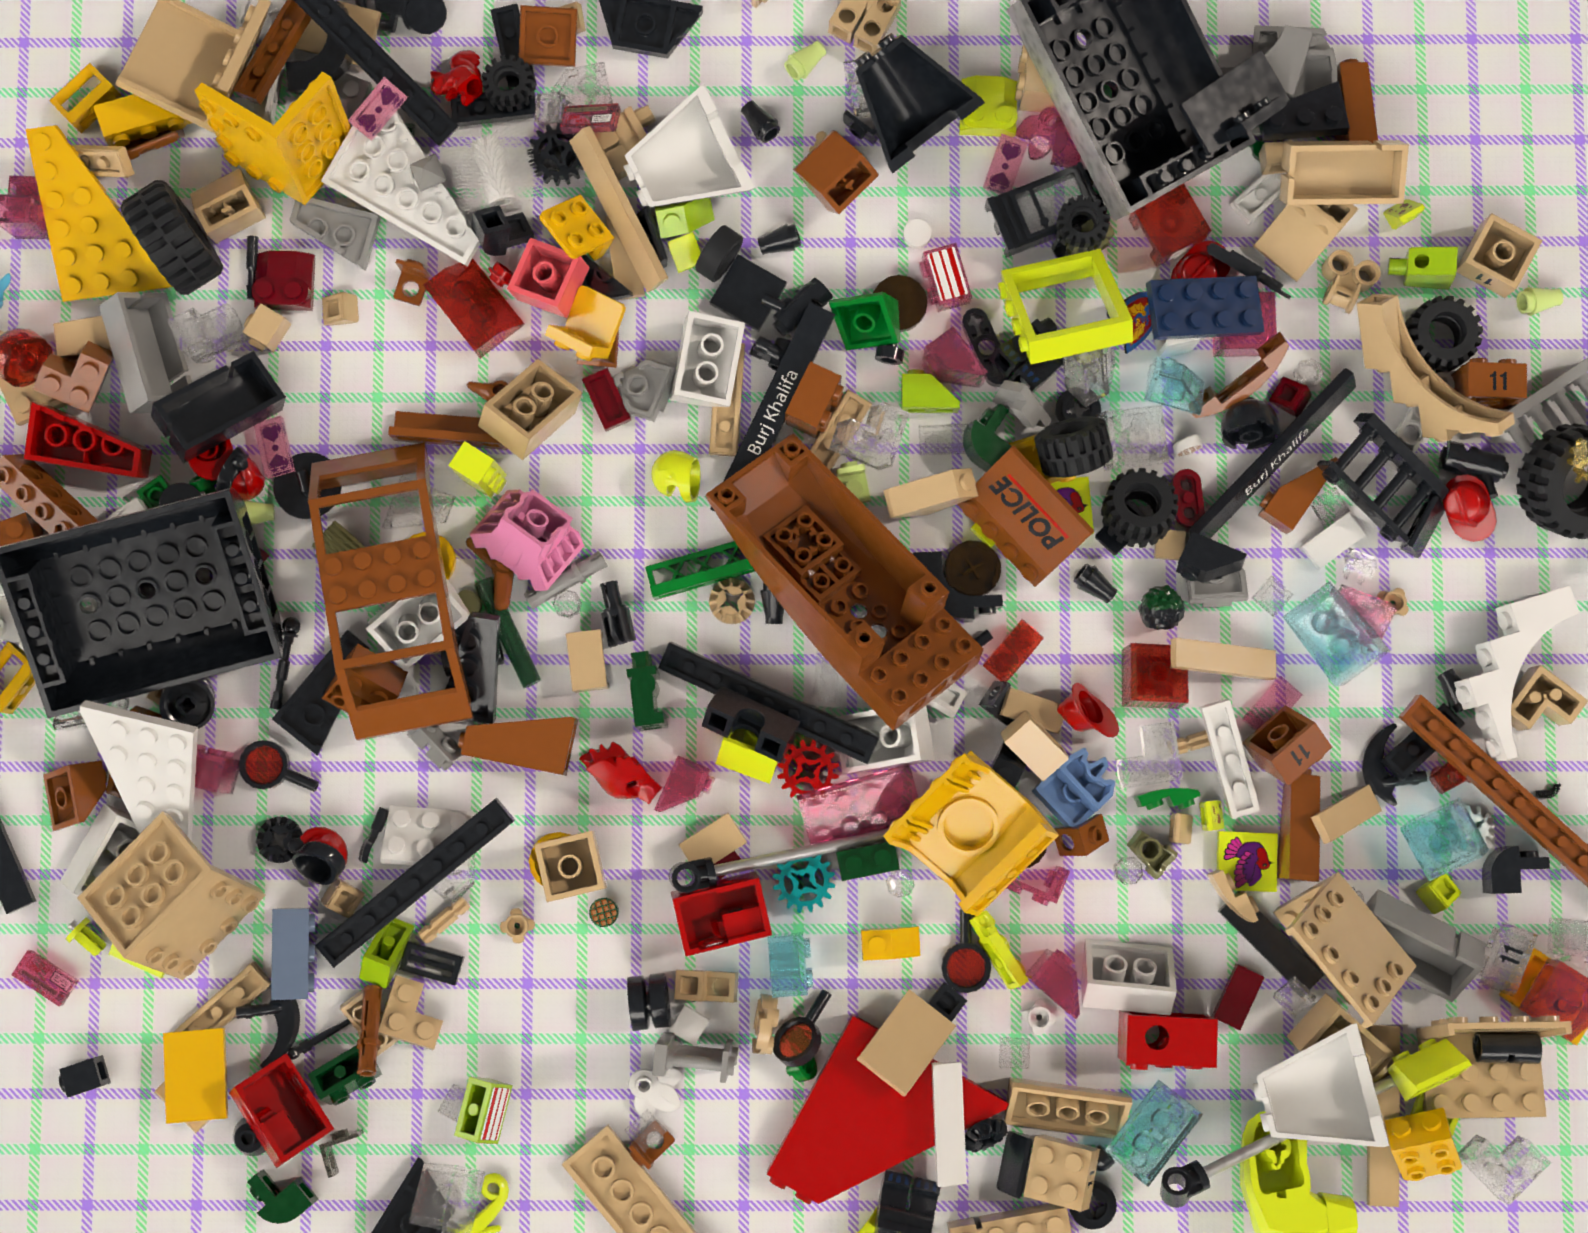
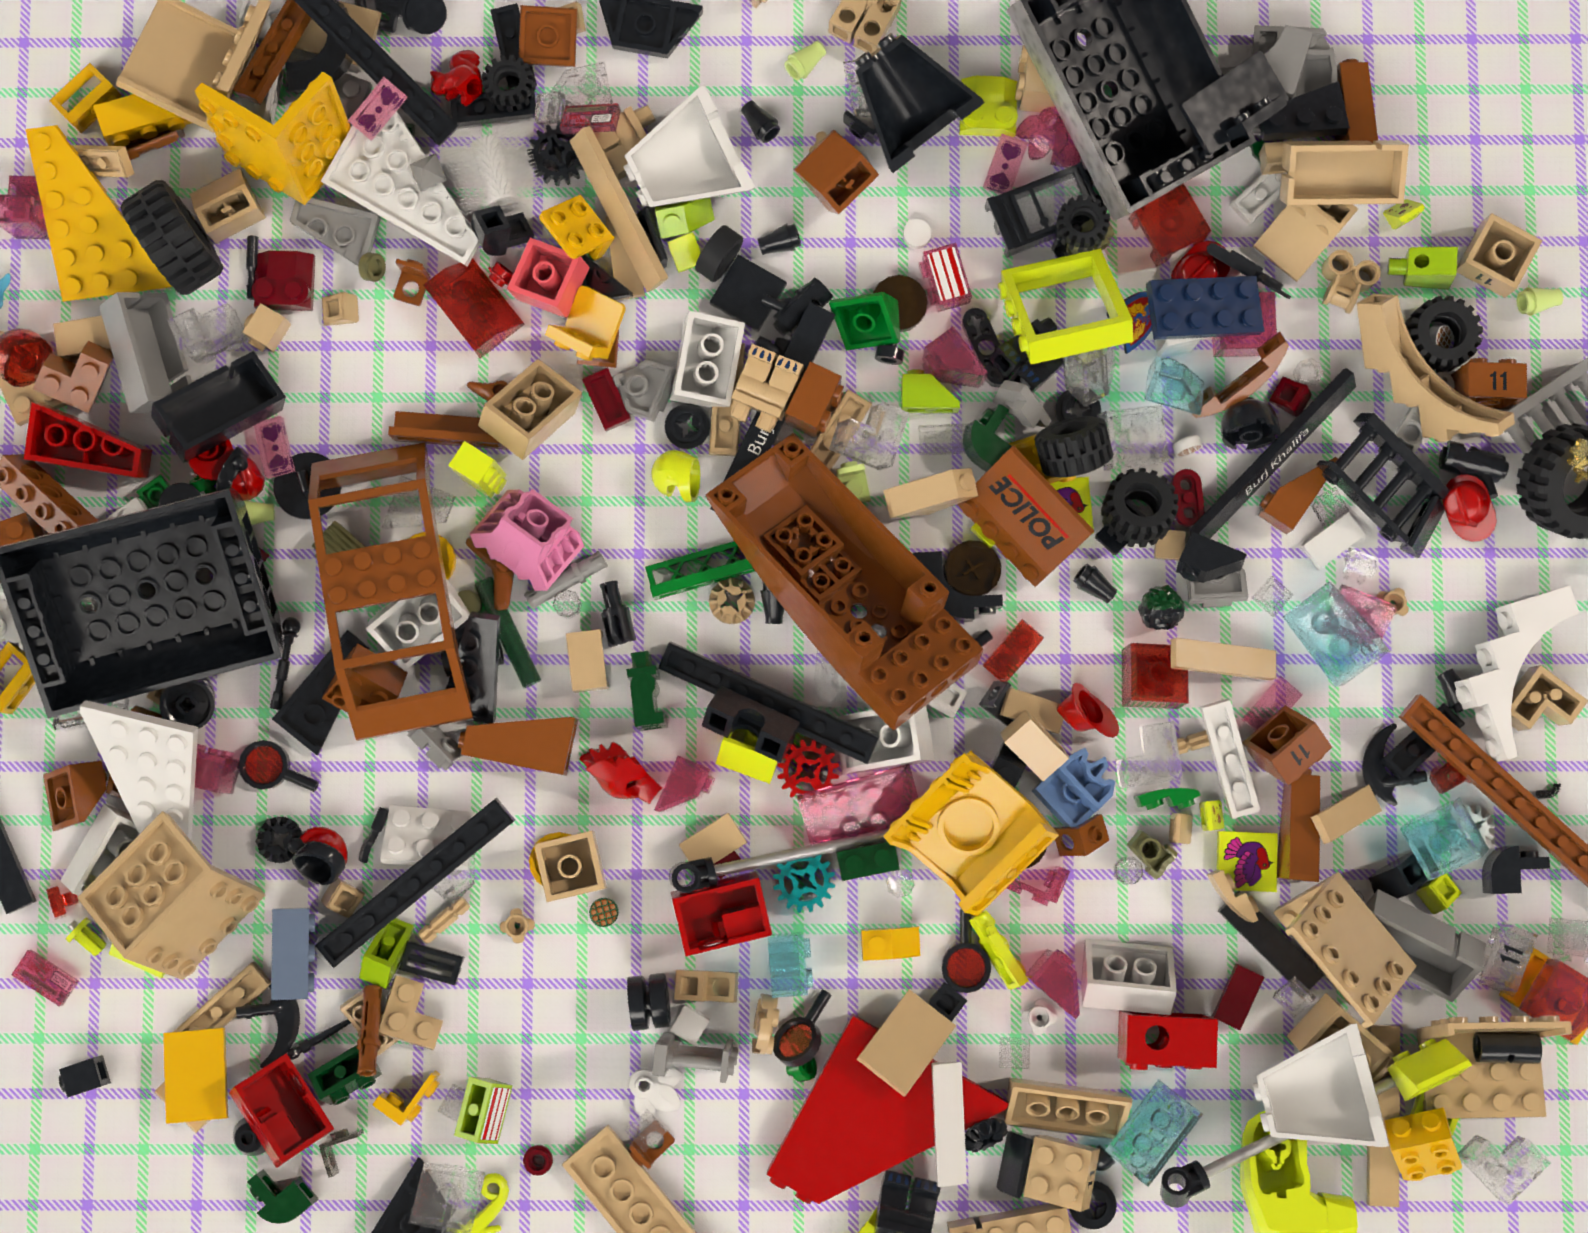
(59, 902): none -> clear red tile
(372, 267): none -> olive tile
(393, 1106): none -> yellow bracket
(533, 1168): none -> dark red plate
(682, 414): none -> black gear
(766, 394): none -> tan hips
(1399, 877): none -> black slope
(1441, 335): none -> white tile

